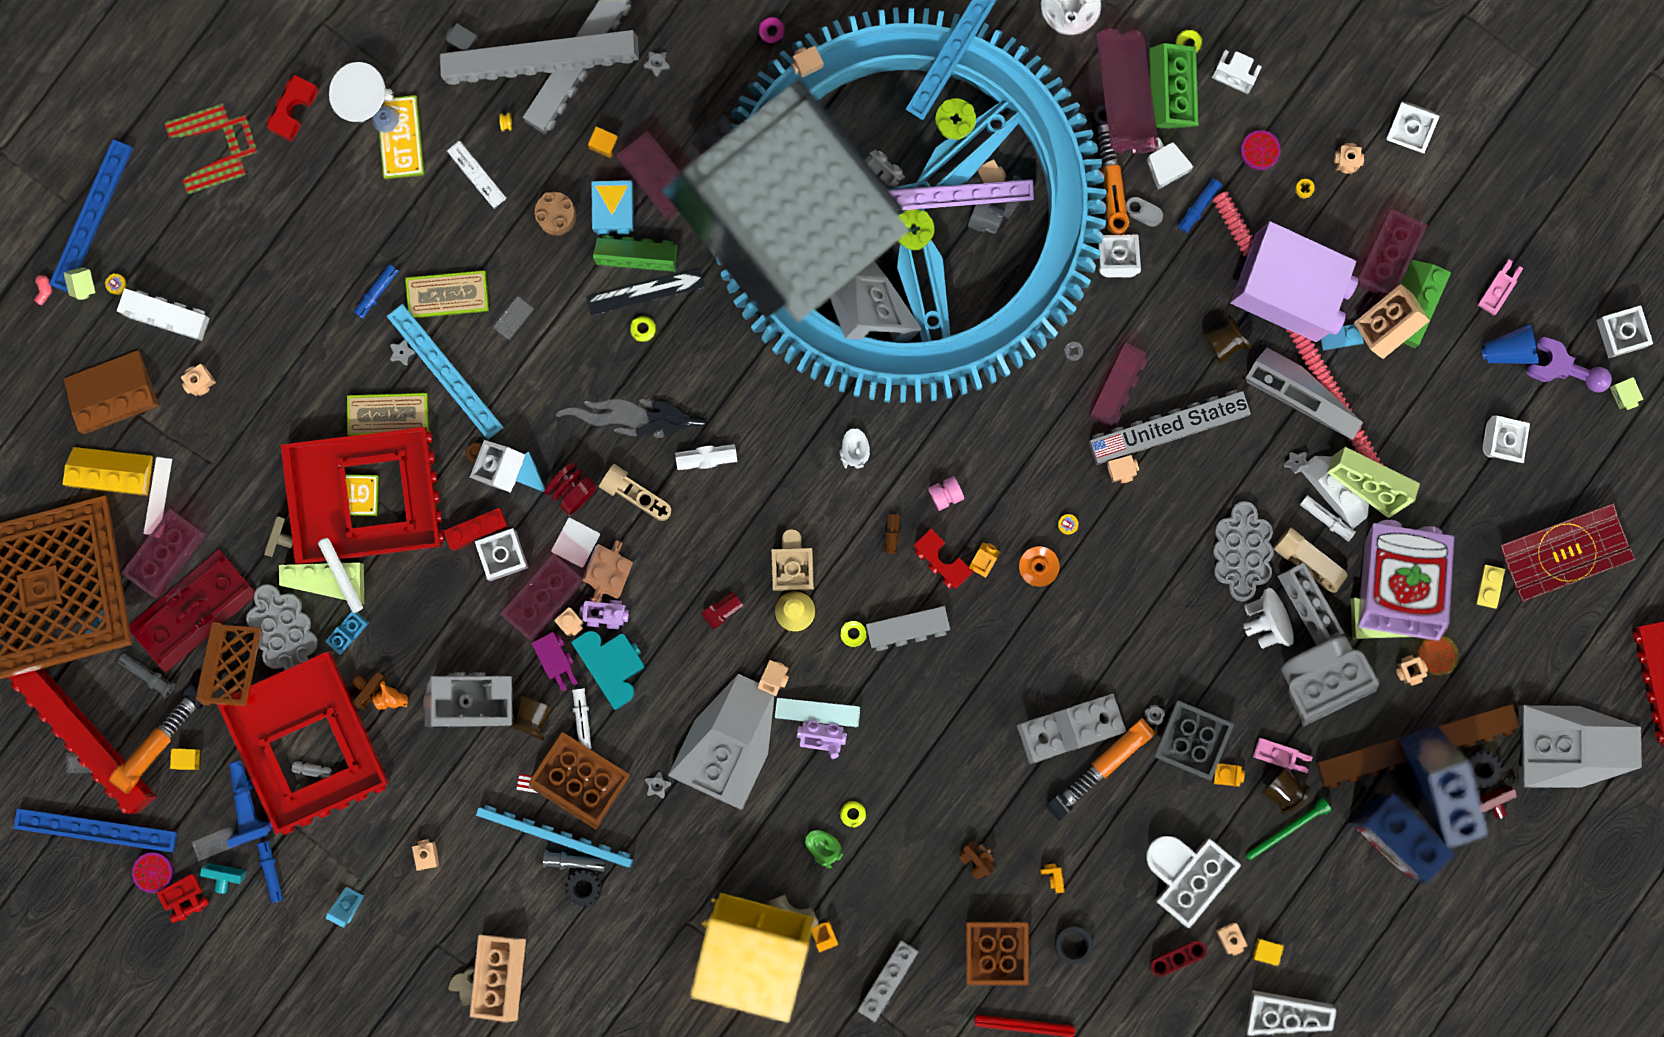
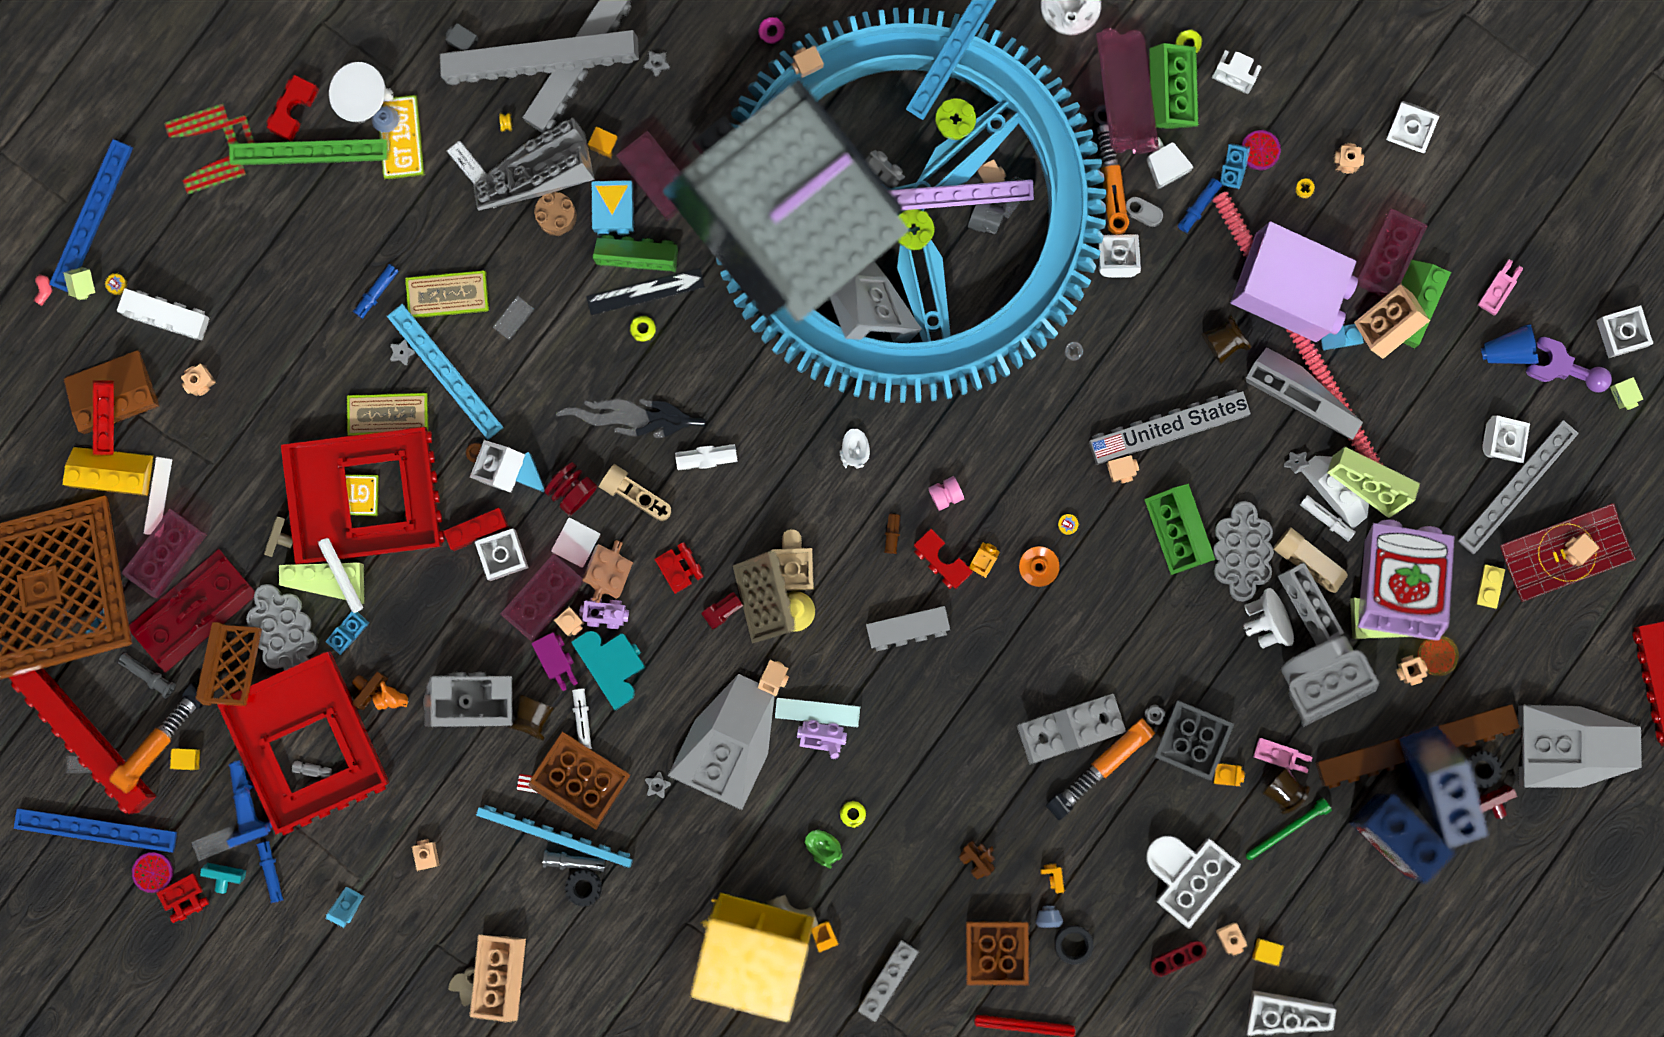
(103, 417): none -> red tile
(309, 152): none -> bright green plate
(538, 168): none -> light grey wedge
(673, 570): none -> red plate
(764, 597): none -> dark tan plate
(810, 187): none -> lavender axle
(849, 641): neon yellow piece -> none
(1049, 917): none -> sand blue cone
(1118, 384): clear pink brick -> none
(1179, 529): none -> bright green slope
(1235, 165): none -> dark azure slope
(1518, 487): none -> light grey plate
(1579, 549): none -> light nougat brick

